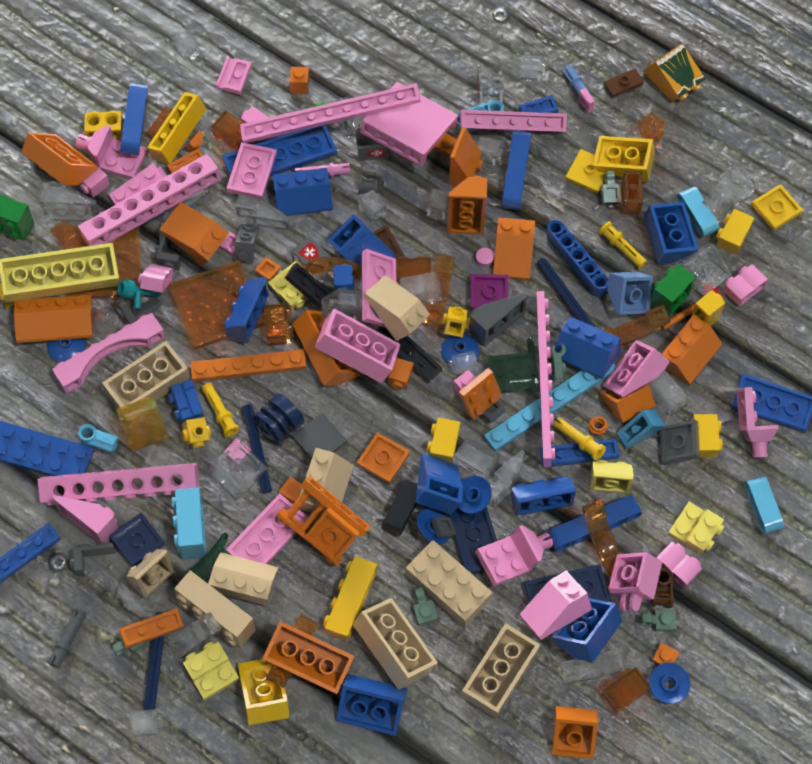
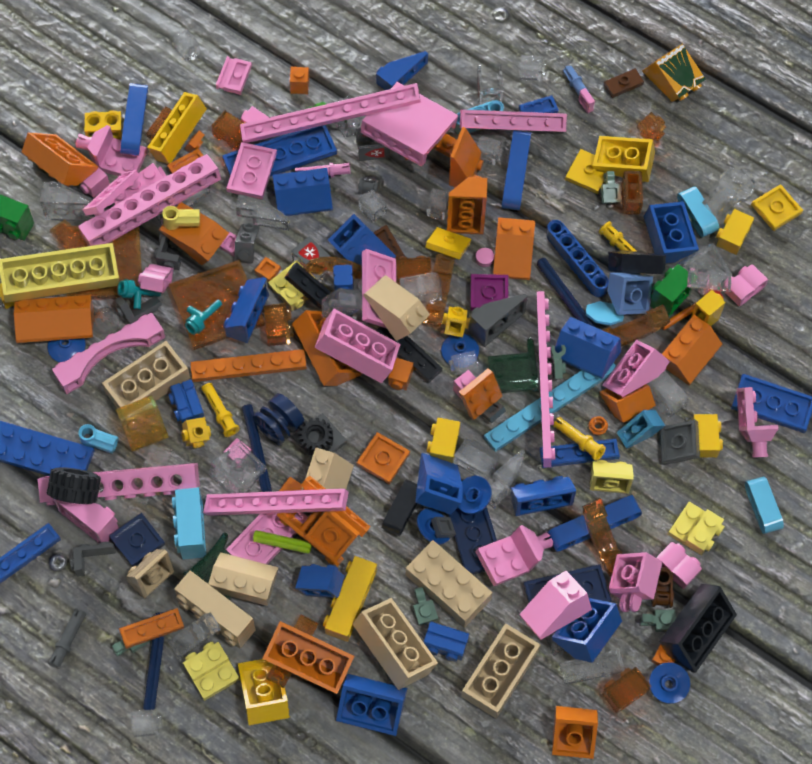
(73, 485): none -> black tyre
(113, 191): none -> bright pink plate
(182, 217): none -> light yellow piece
(194, 323): none -> teal piece
(276, 502): none -> bright pink plate
(282, 541): none -> lime axle
(311, 426): none -> black tyre
(320, 581): none -> blue brick
(400, 70): none -> blue slope
(446, 641): none -> blue brick
(448, 243): none -> yellow plate
(603, 313): none -> medium azure piece
(636, 262): none -> black slope
(698, 627): none -> black slope
(709, 280): none -> clear slope

